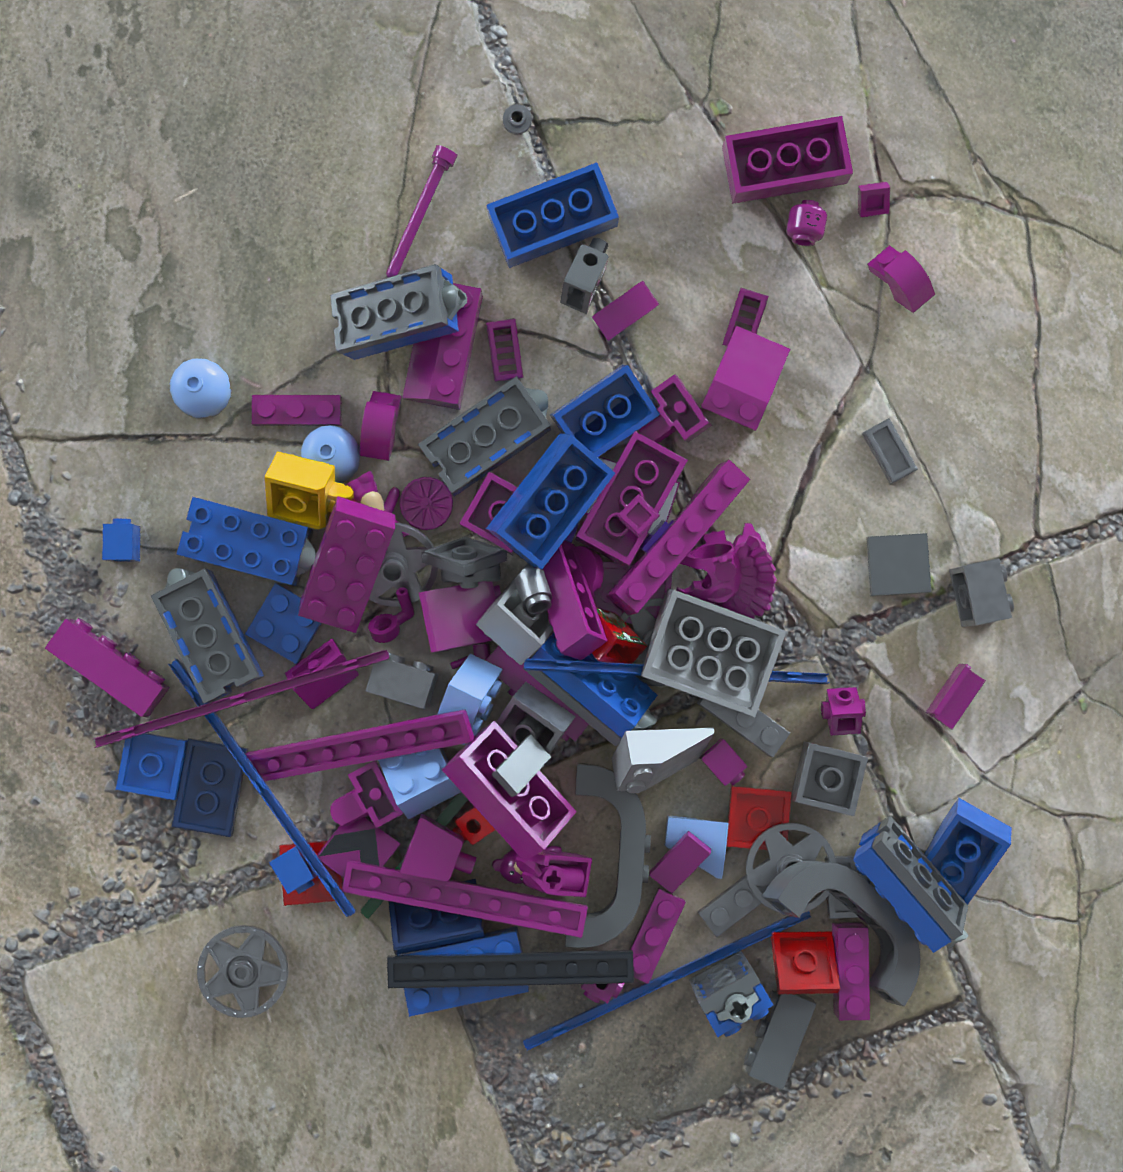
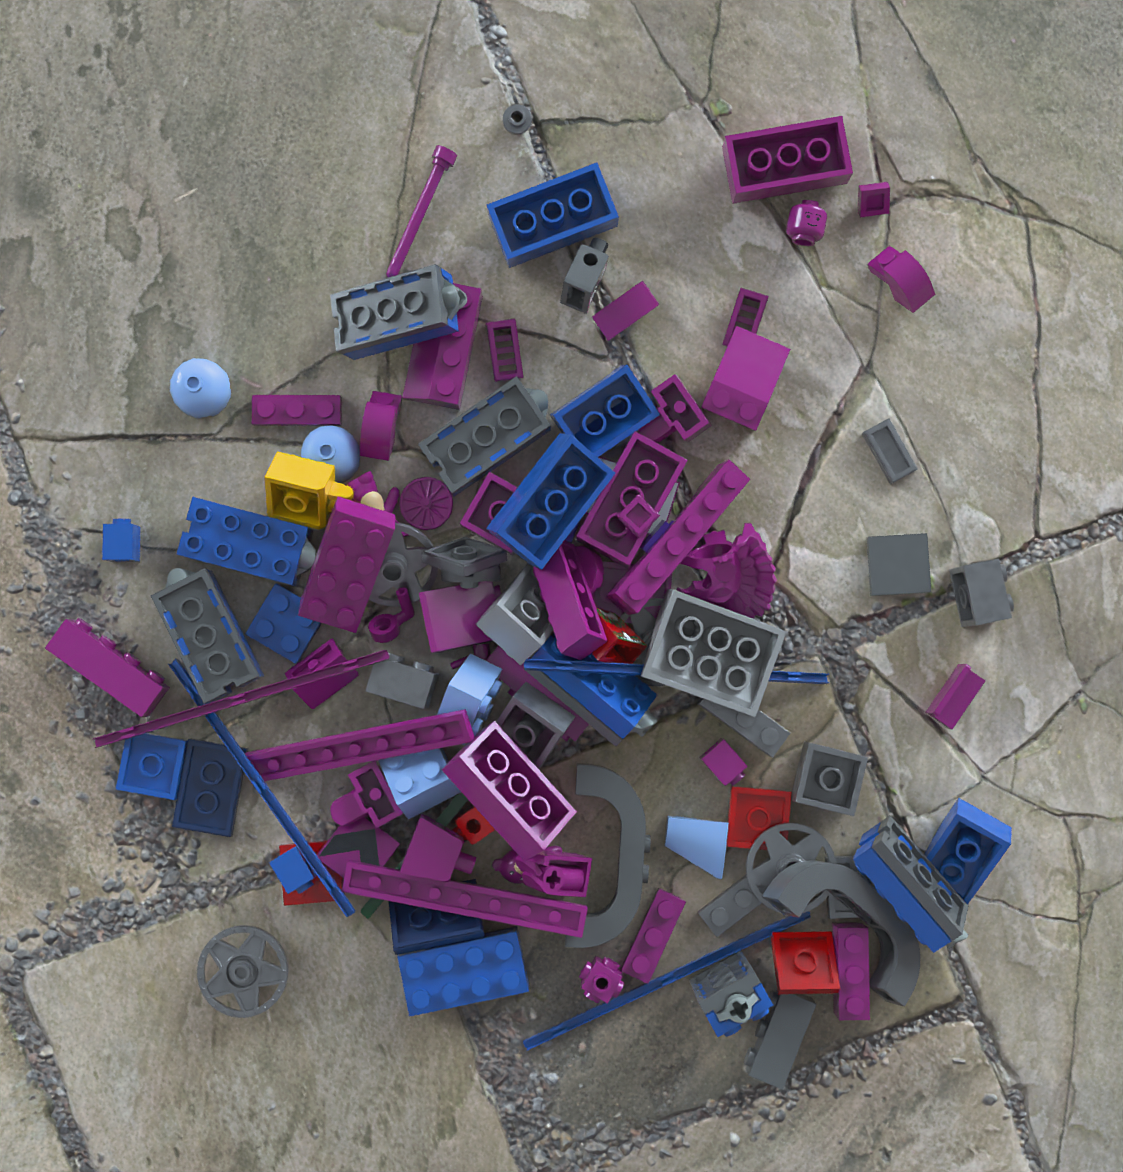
(510, 969): black tile -> none
(521, 765): tile -> none
(533, 590): flat silver brick -> none
(654, 755): light grey slope -> none
(680, 862): magenta tile -> none
(845, 705): magenta brick -> none

